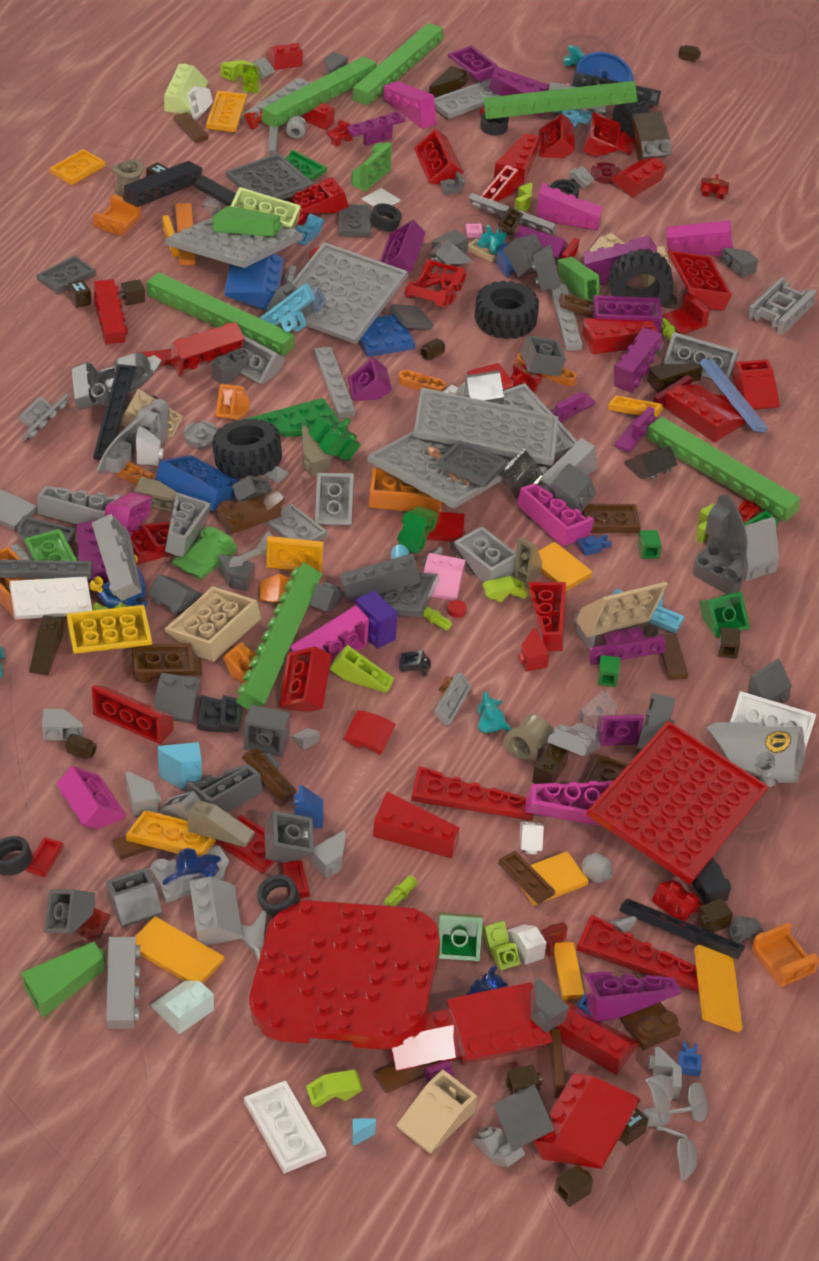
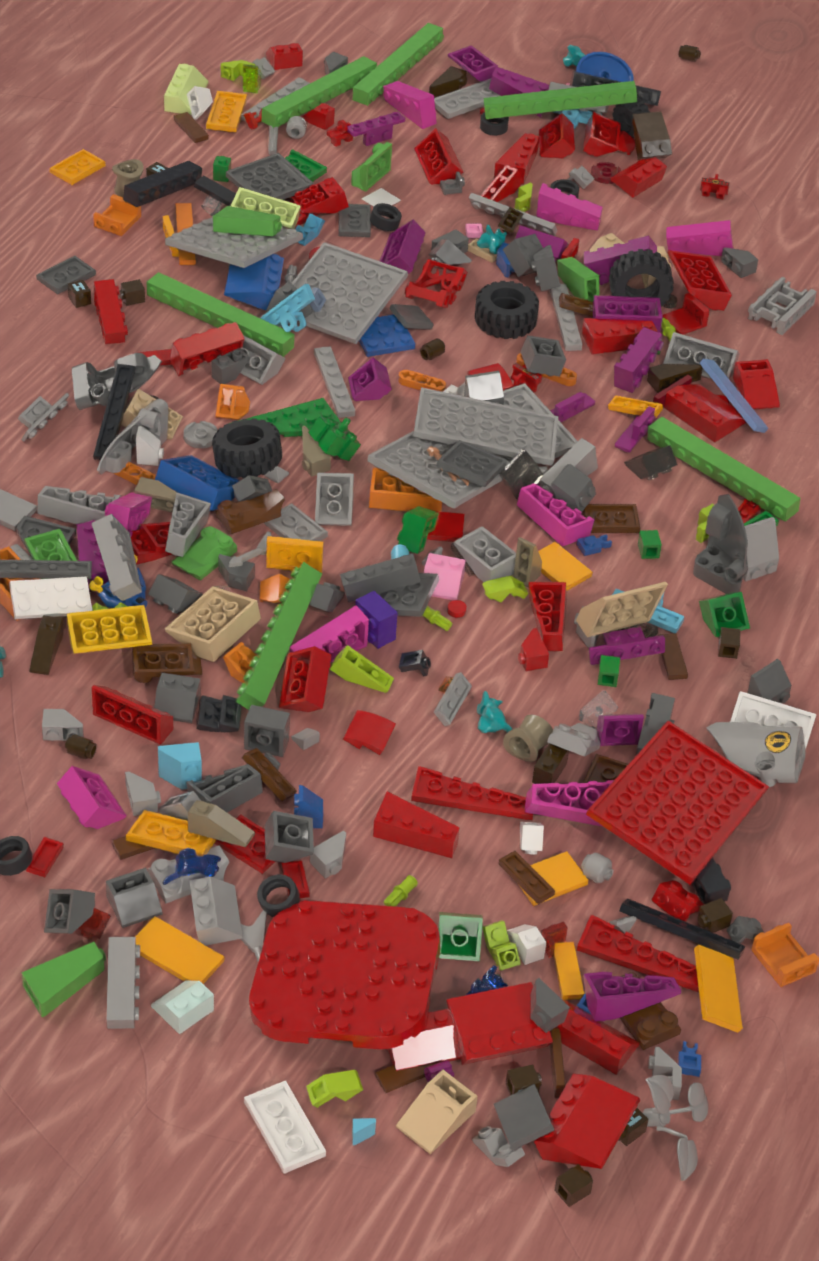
(220, 166): none -> green brick

